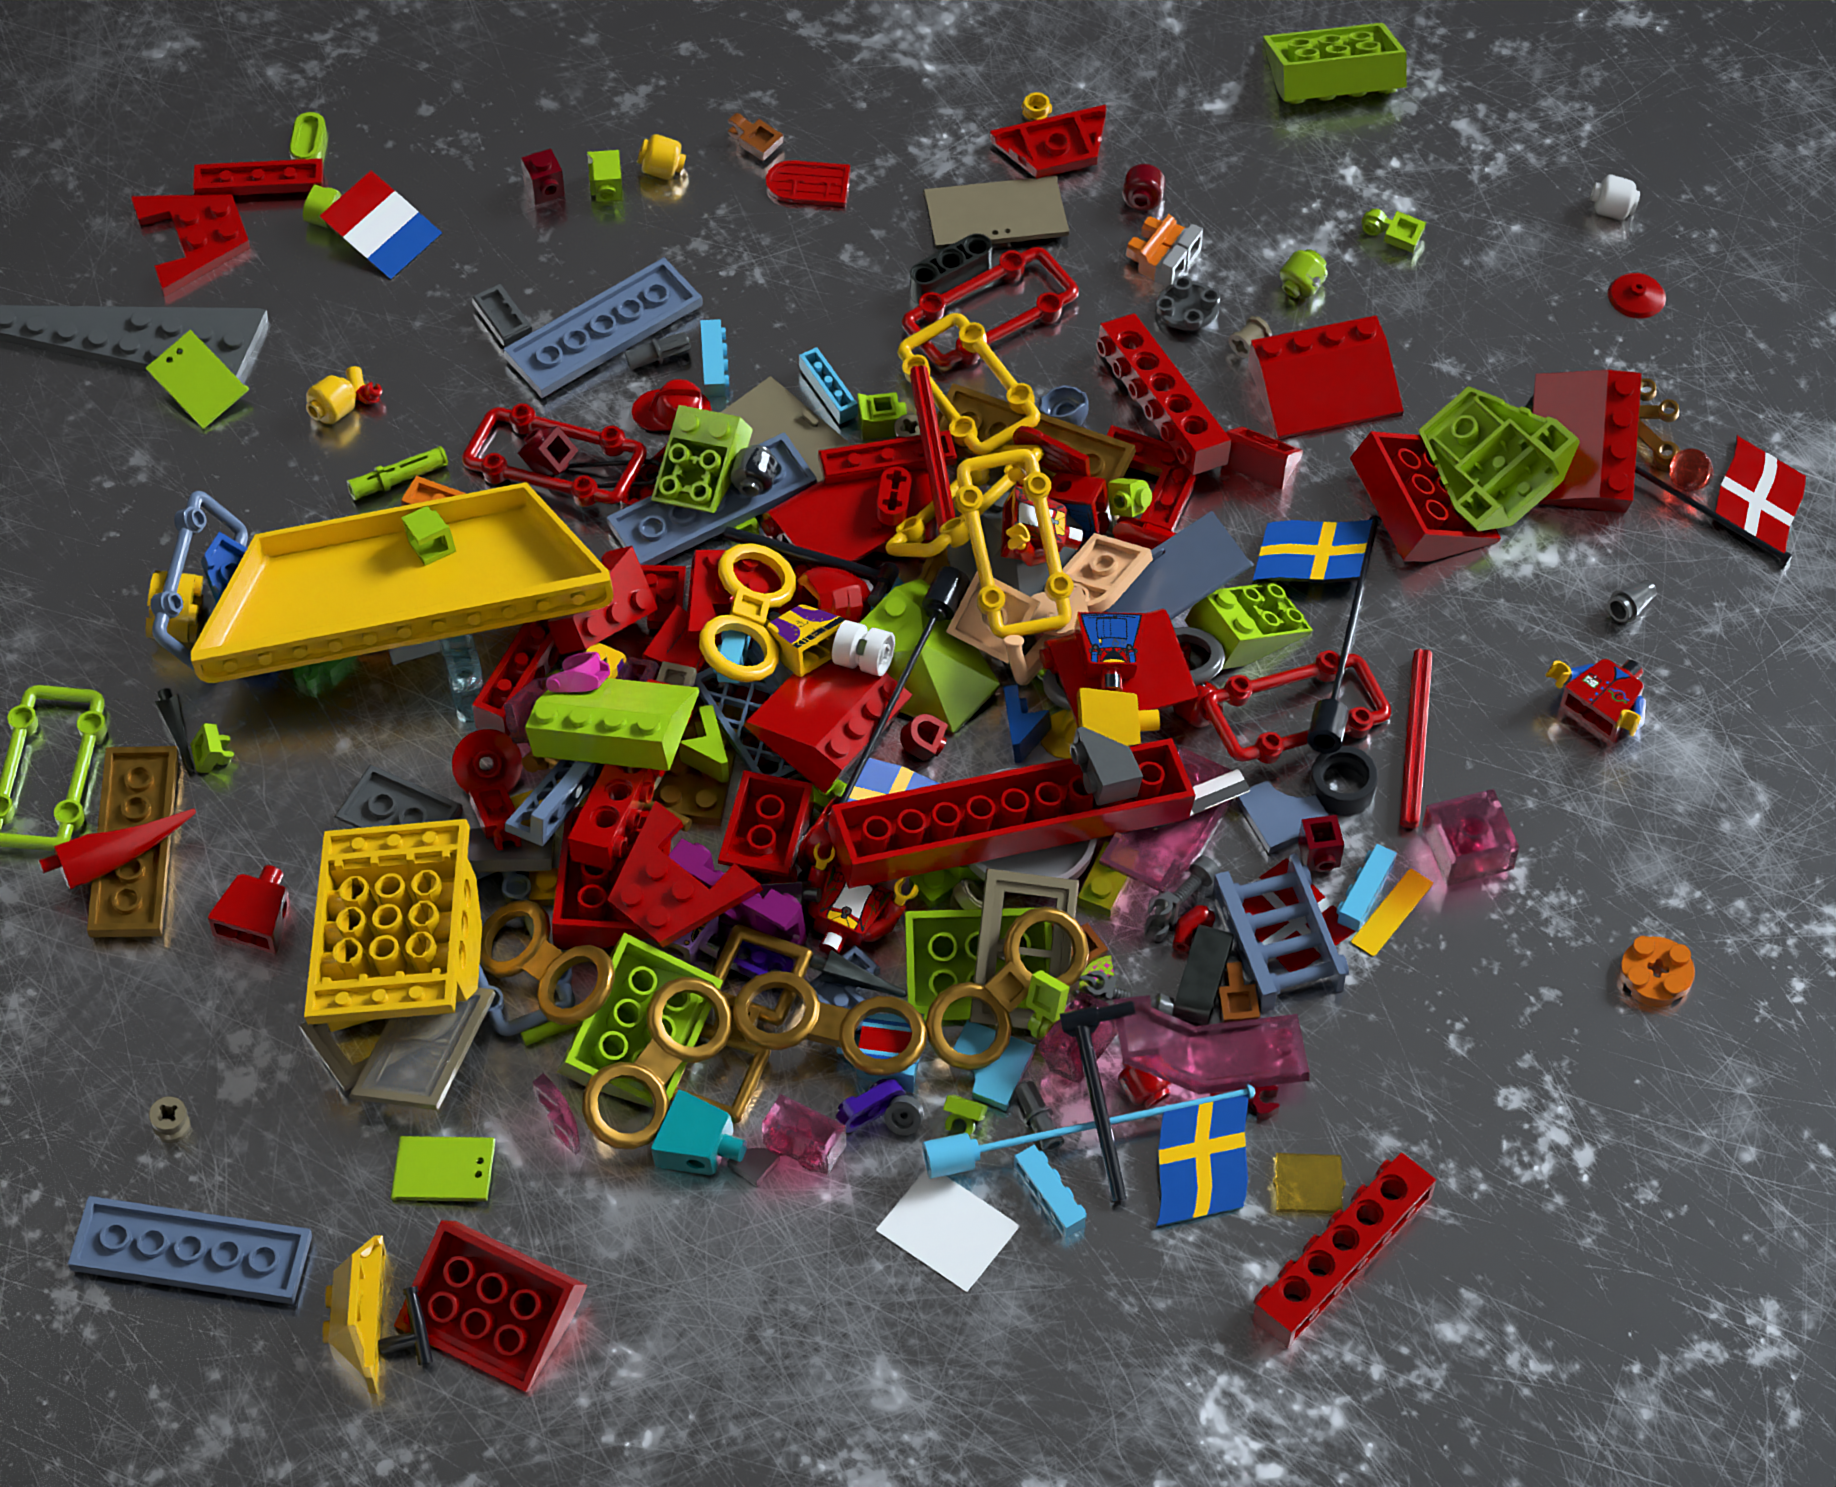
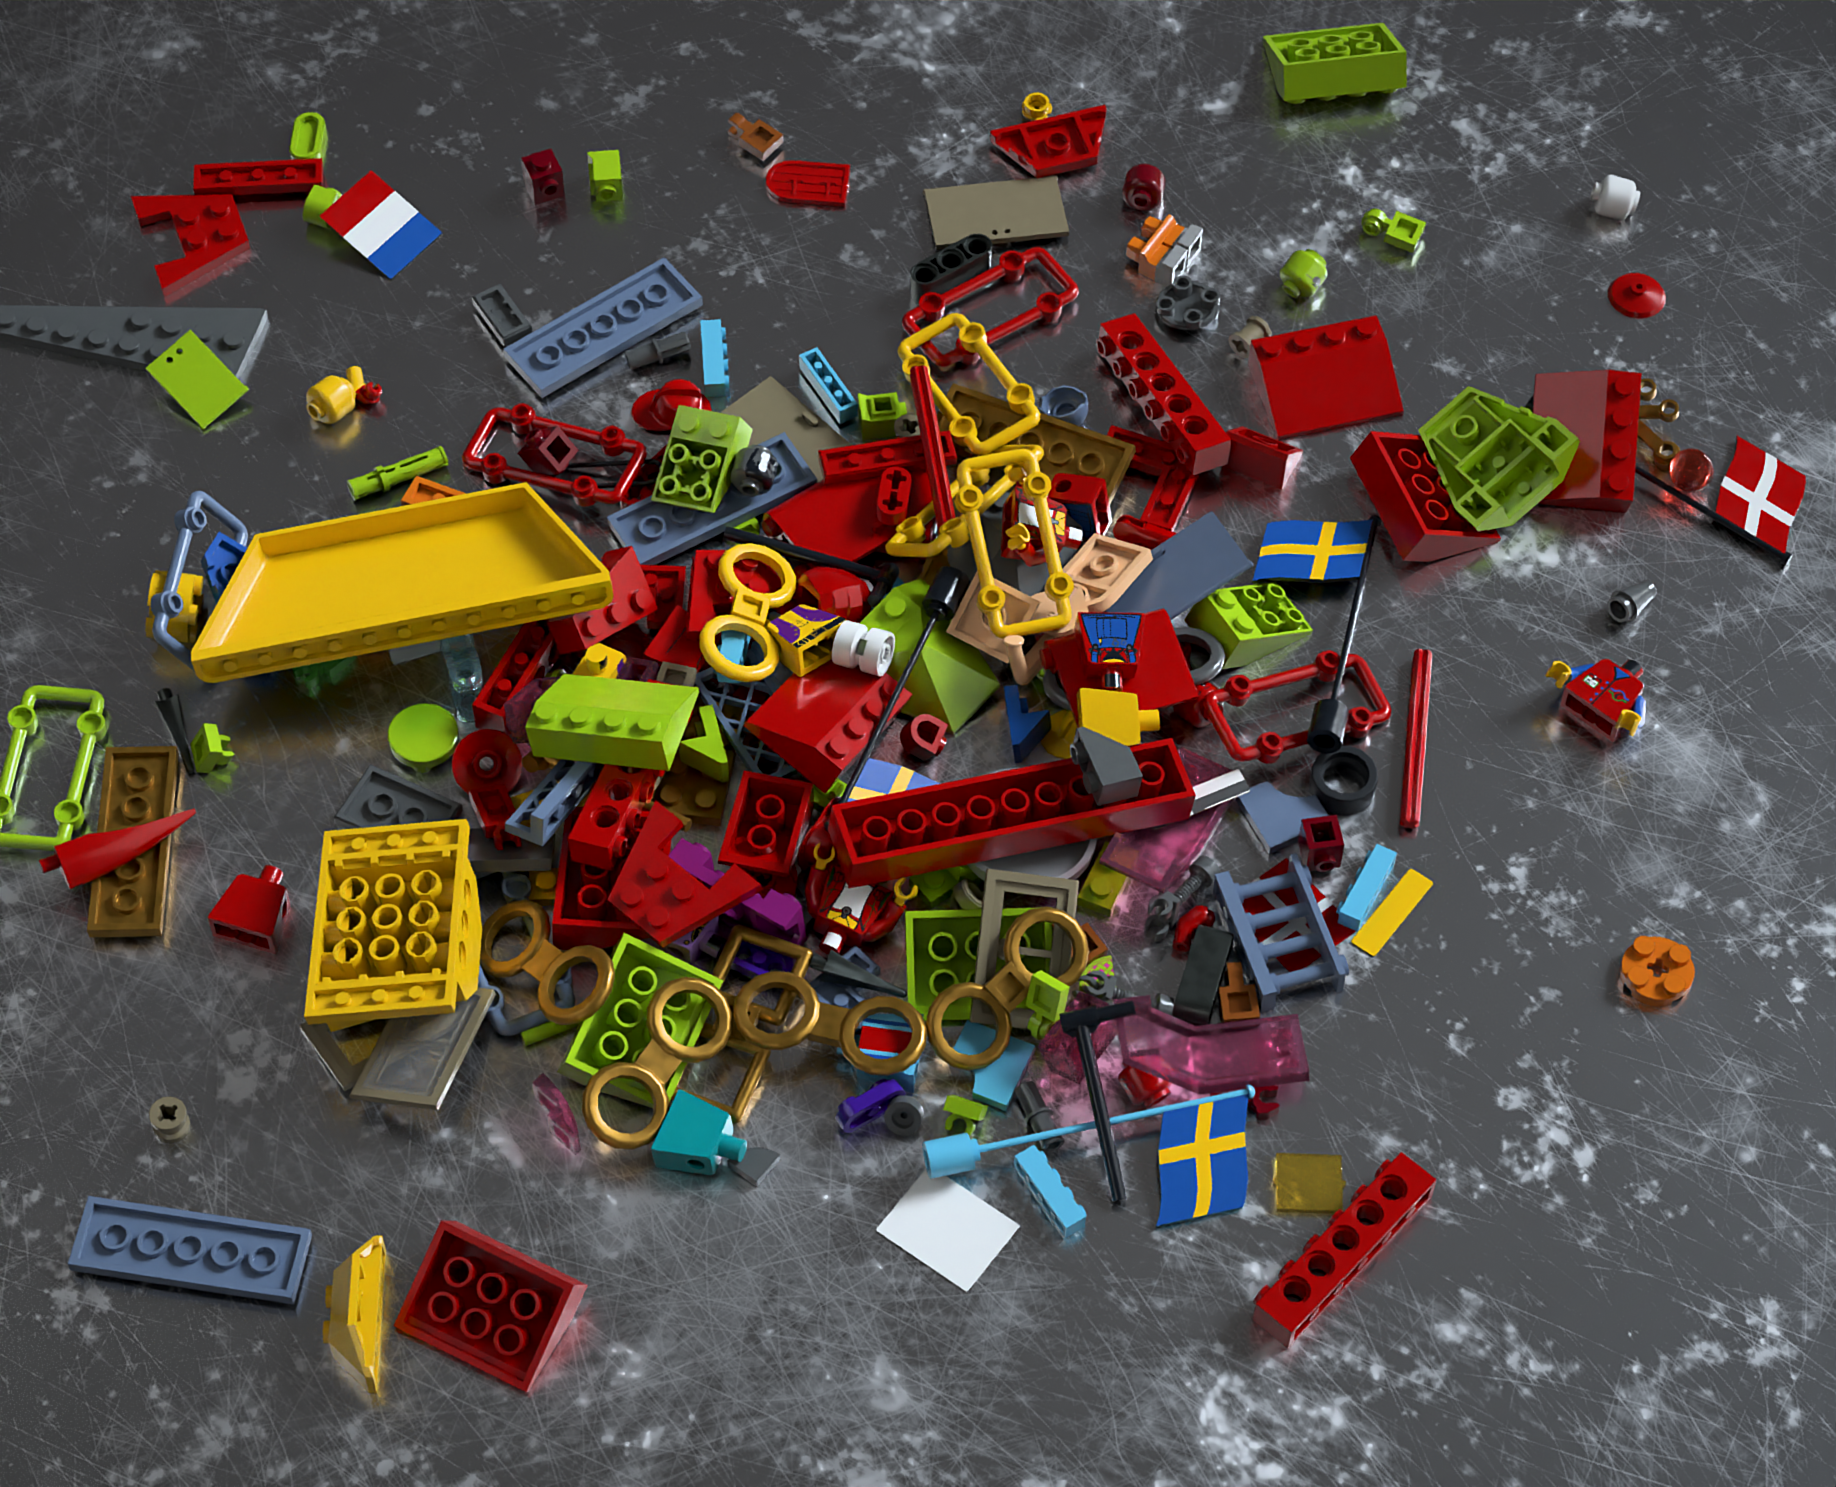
(417, 1337): black piece -> none
(423, 736): none -> lime tile
(428, 535): lime window -> none
(443, 1168): lime container -> none
(580, 674): dark pink helmet -> none
(661, 157): yellow head -> none
(800, 890): pearl dark grey piece -> none
(803, 1135): clear pink brick -> none
(1057, 455): red window -> none
(1135, 496): lime plate -> none
(1470, 837): clear pink brick -> none

